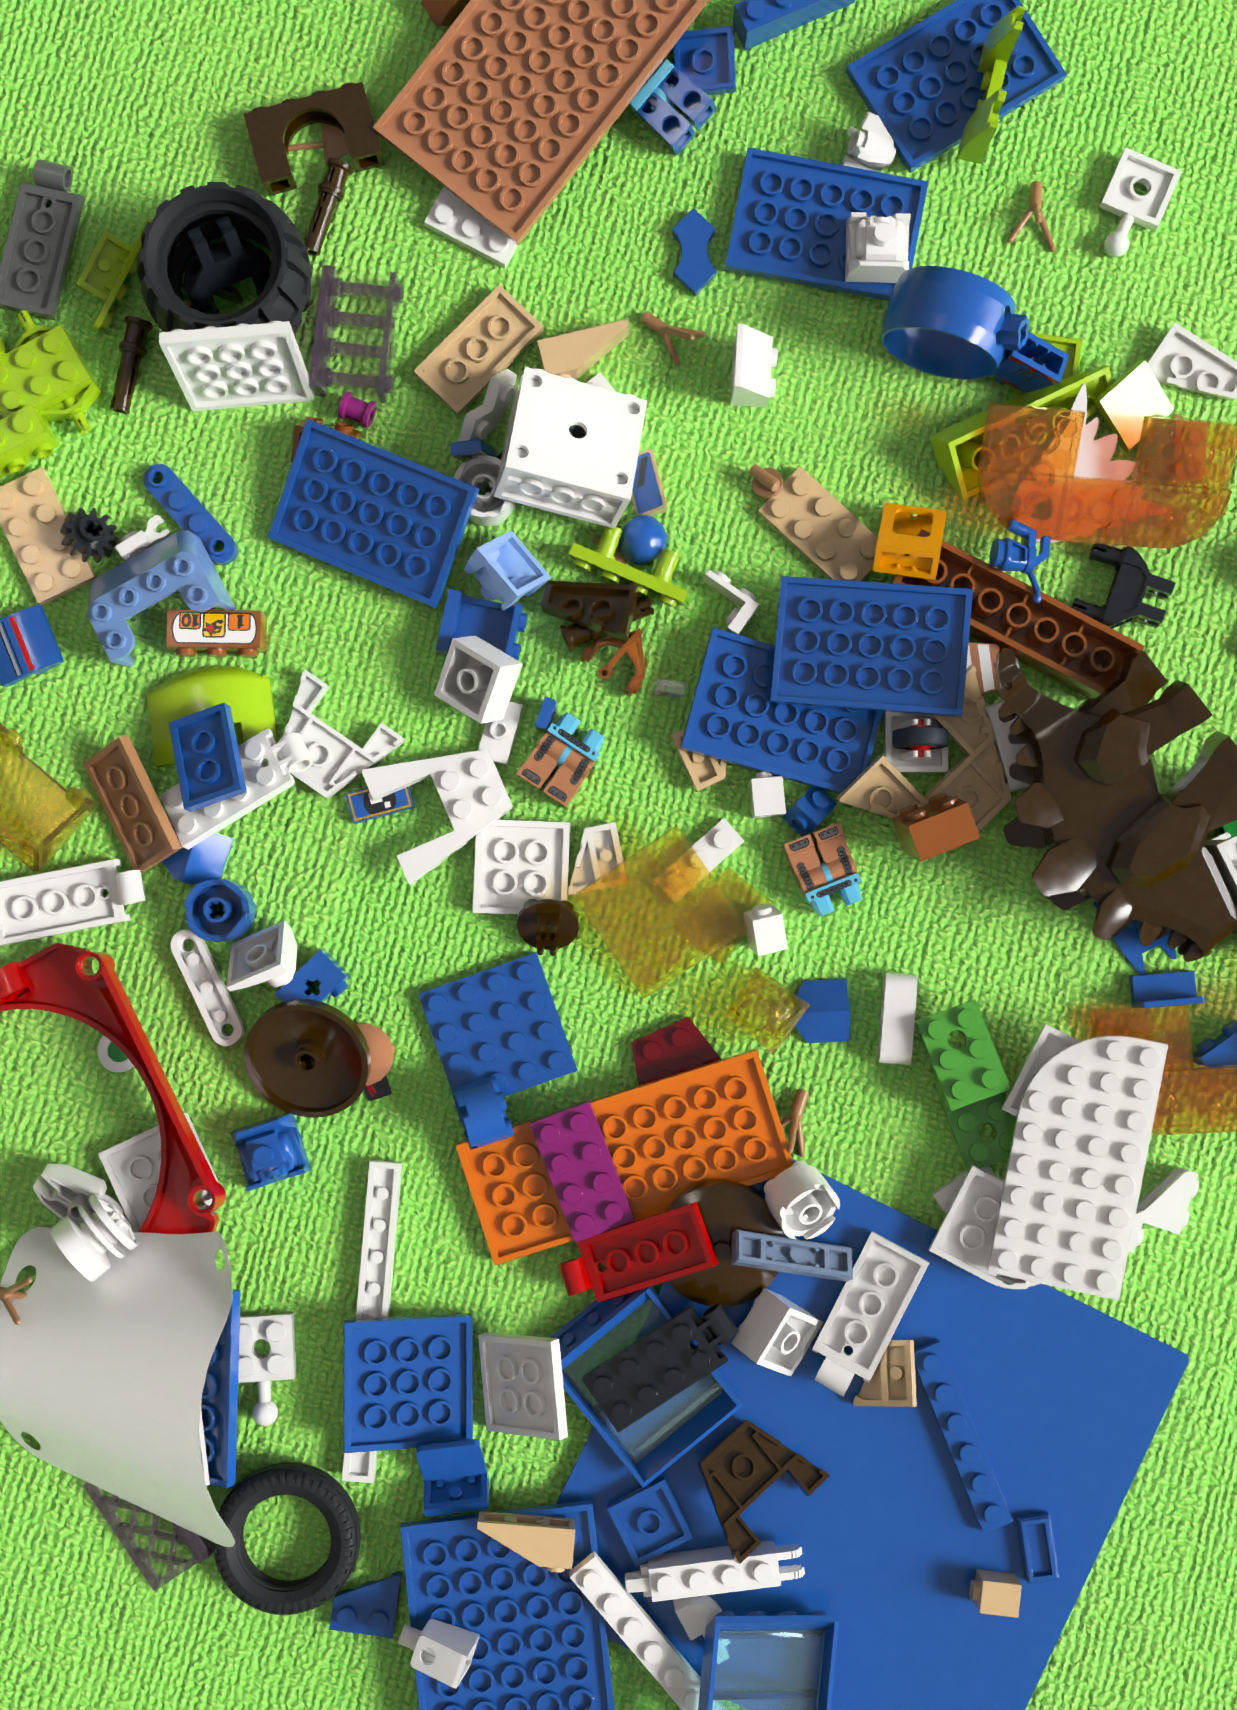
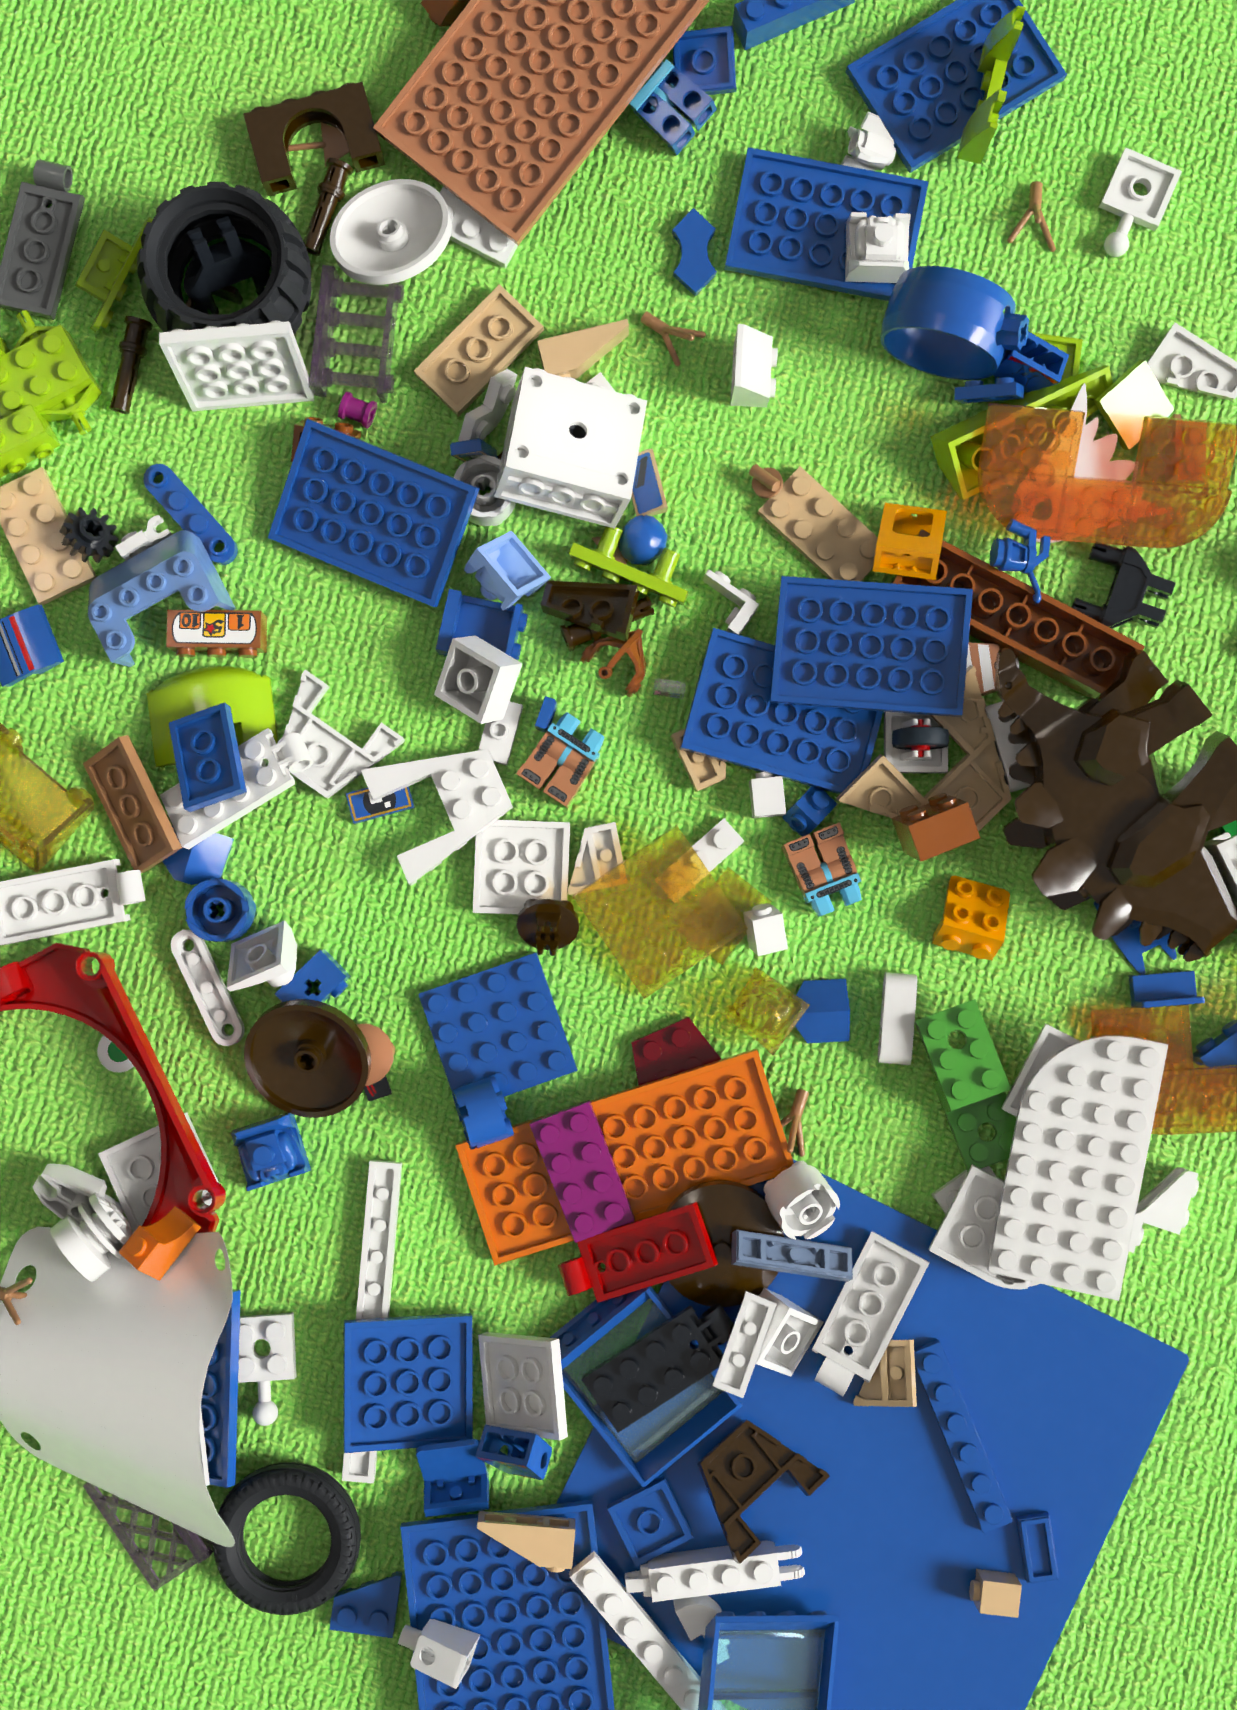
(157, 1246): none -> orange arch
(390, 231): none -> white dish
(526, 1455): none -> blue torso
(744, 1344): none -> white plate
(973, 918): none -> light orange bracket
(977, 392): none -> blue plate

